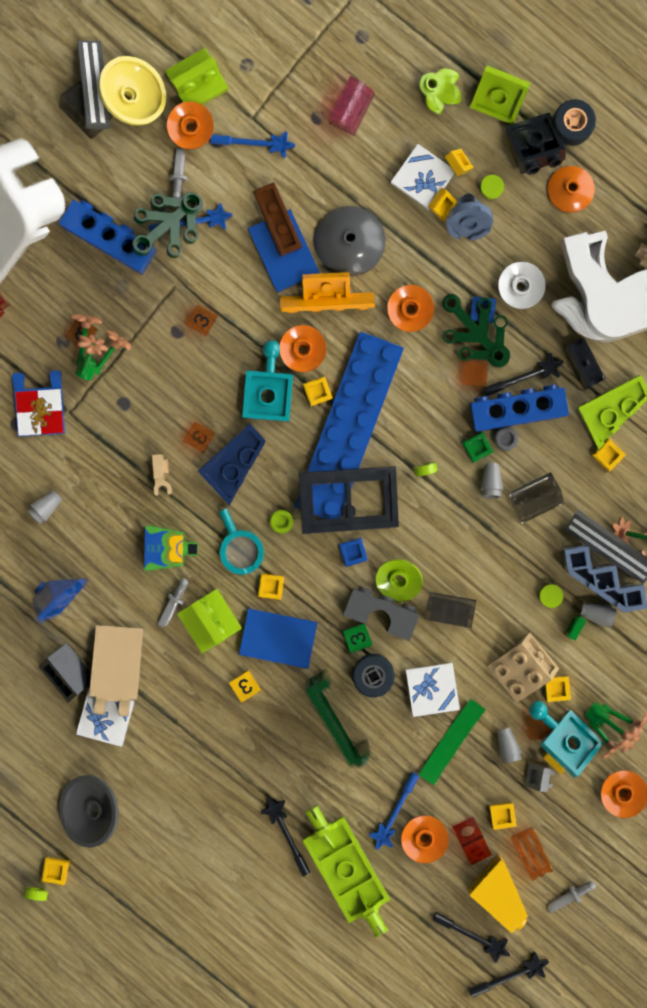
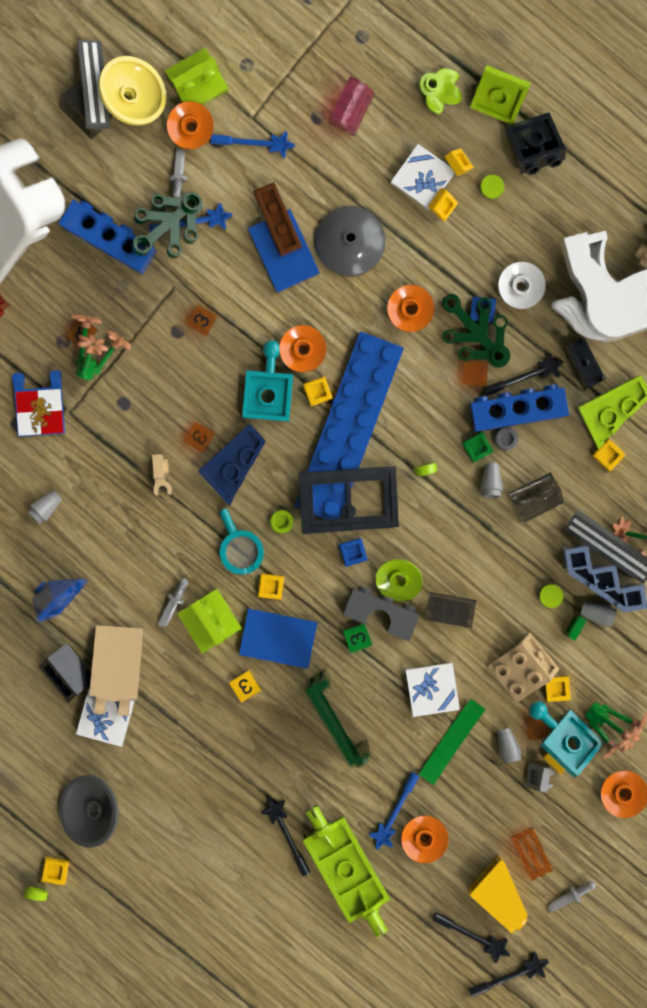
(166, 548): torso -> none
(326, 292): light orange bracket -> none
(371, 668): black wheel -> none
(469, 218): sand blue tile -> none
(474, 844): clear red bracket -> none
(502, 815): yellow tile -> none
(568, 200): orange dish -> none
(578, 114): black wheel -> none

